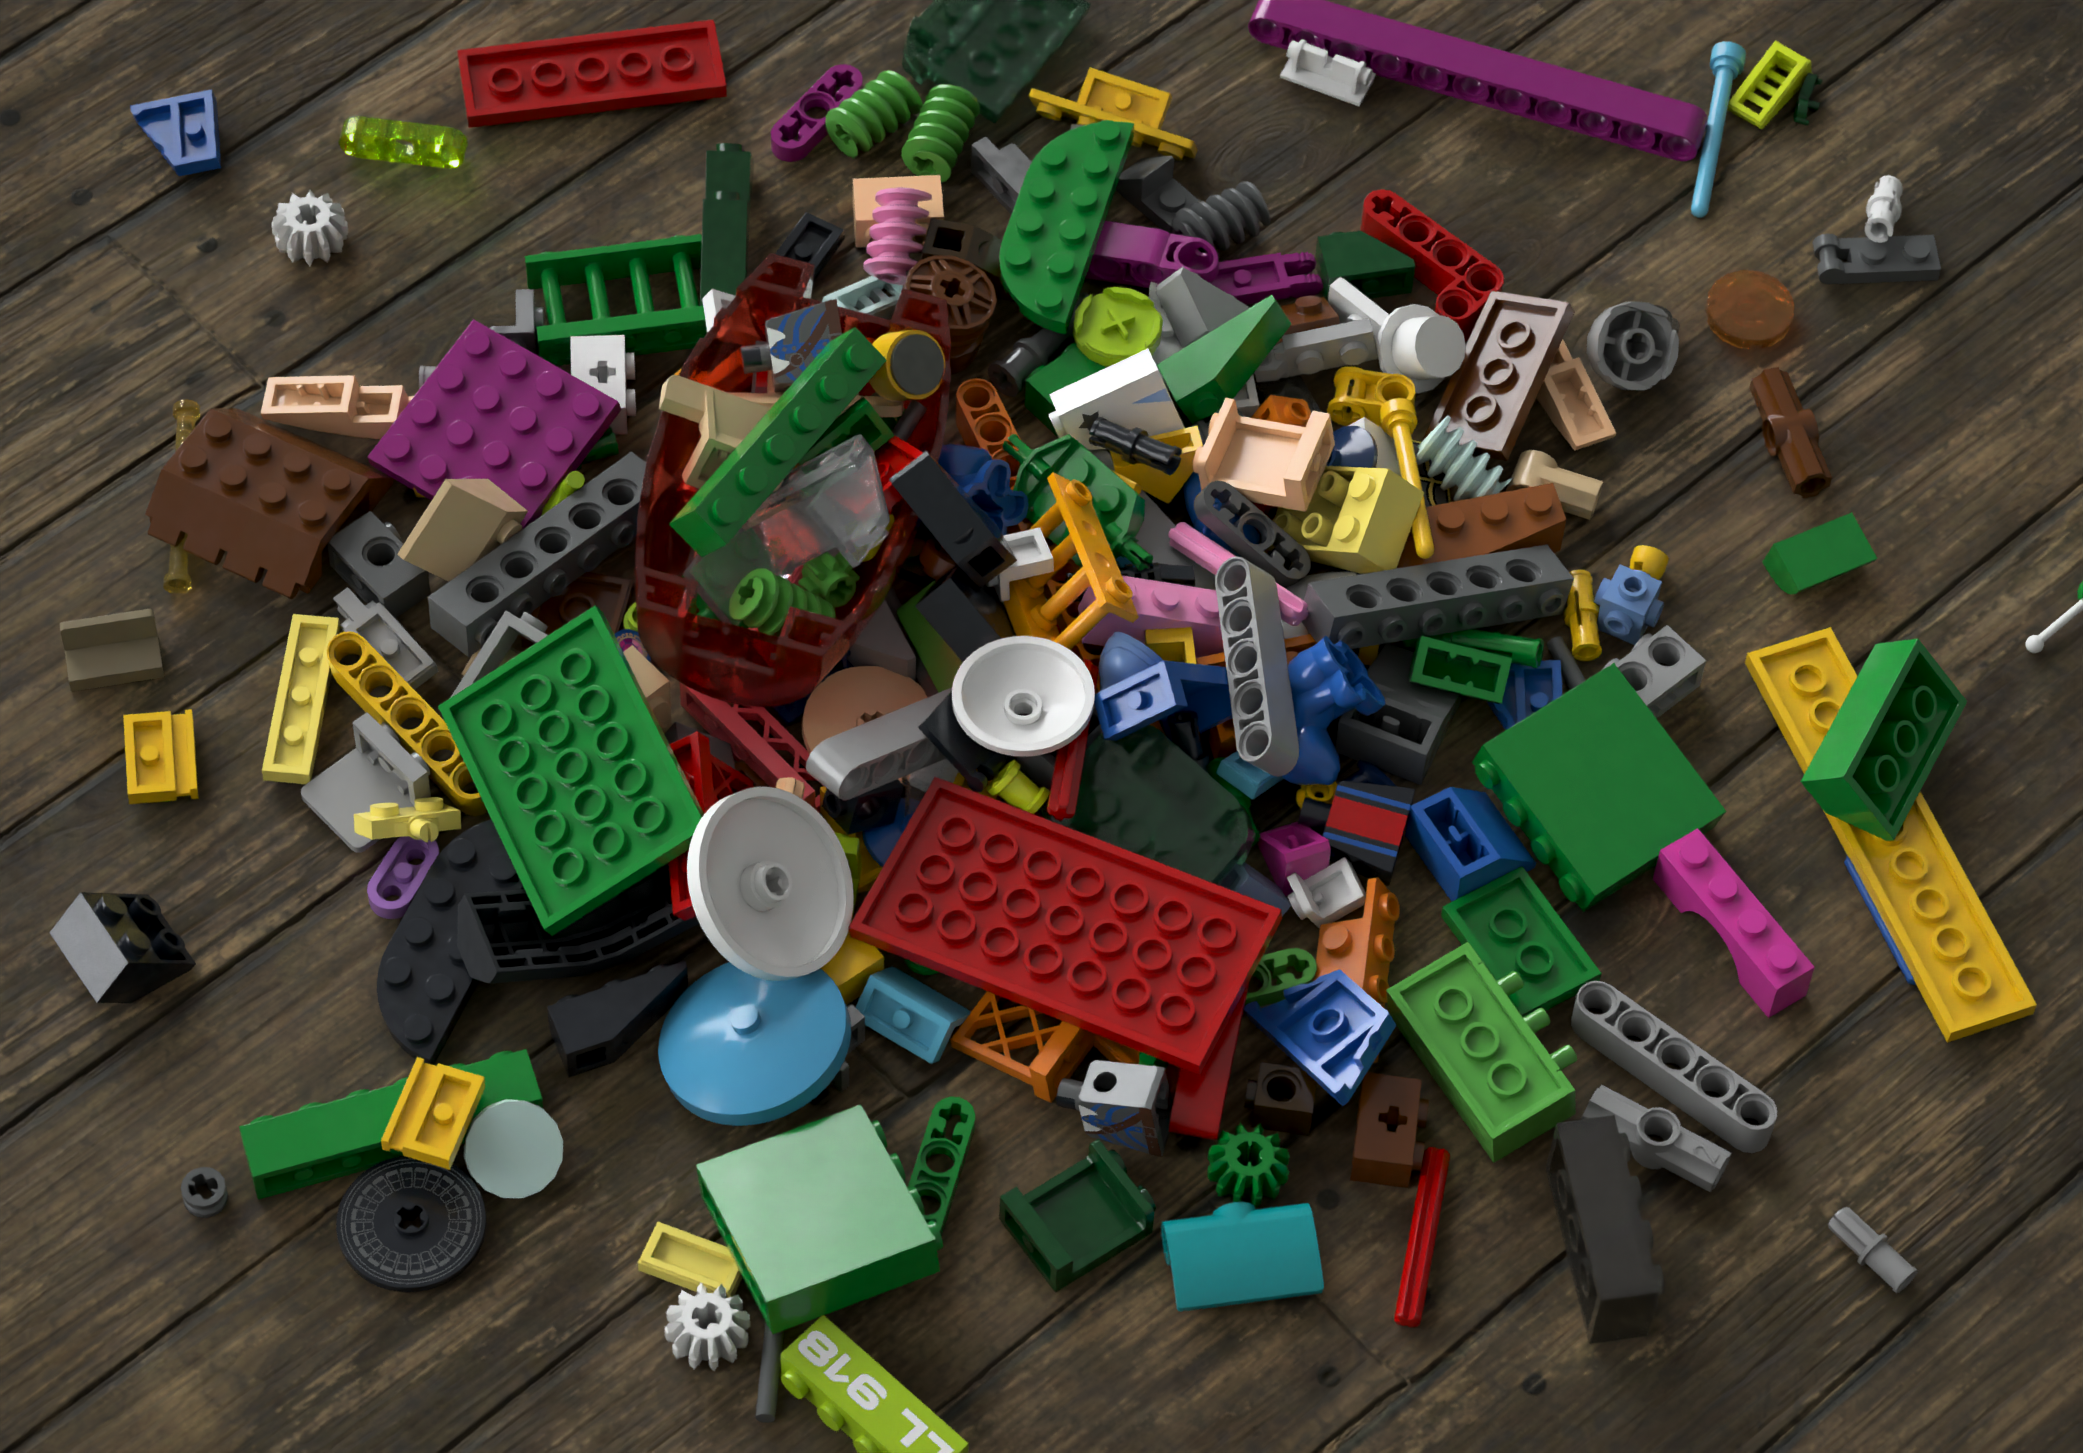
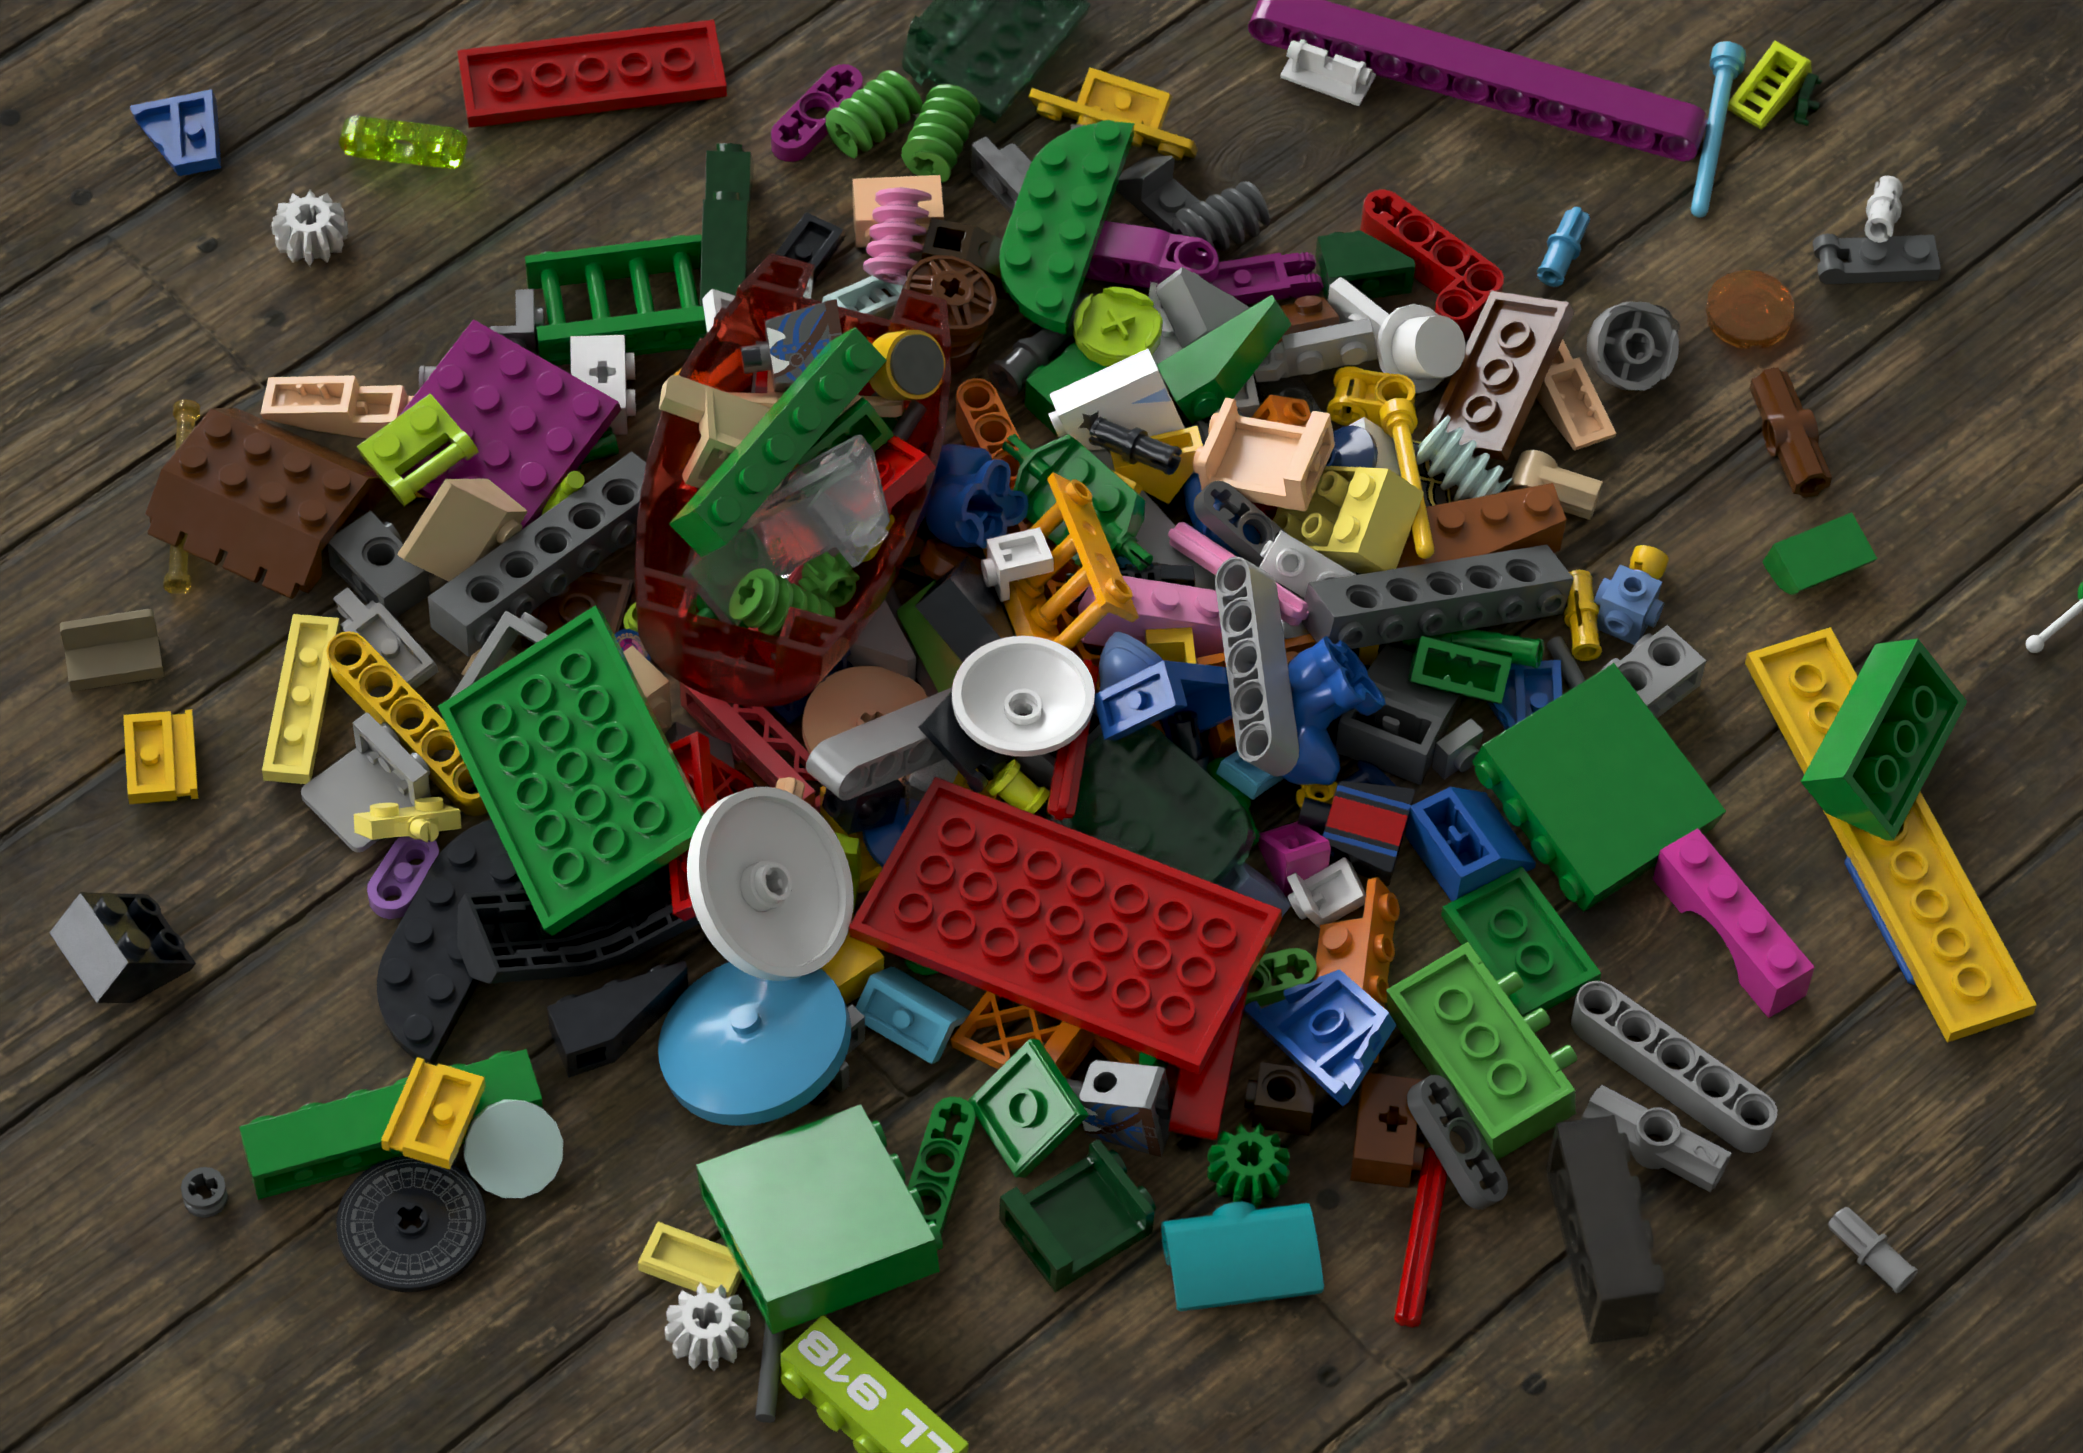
(412, 439): none -> lime plate
(954, 519): black slope -> none
(1027, 1108): none -> tile
(1297, 564): none -> white hinge
(1438, 1135): none -> dark grey beam
(1457, 749): none -> light grey plate
(1563, 247): none -> dark azure axle

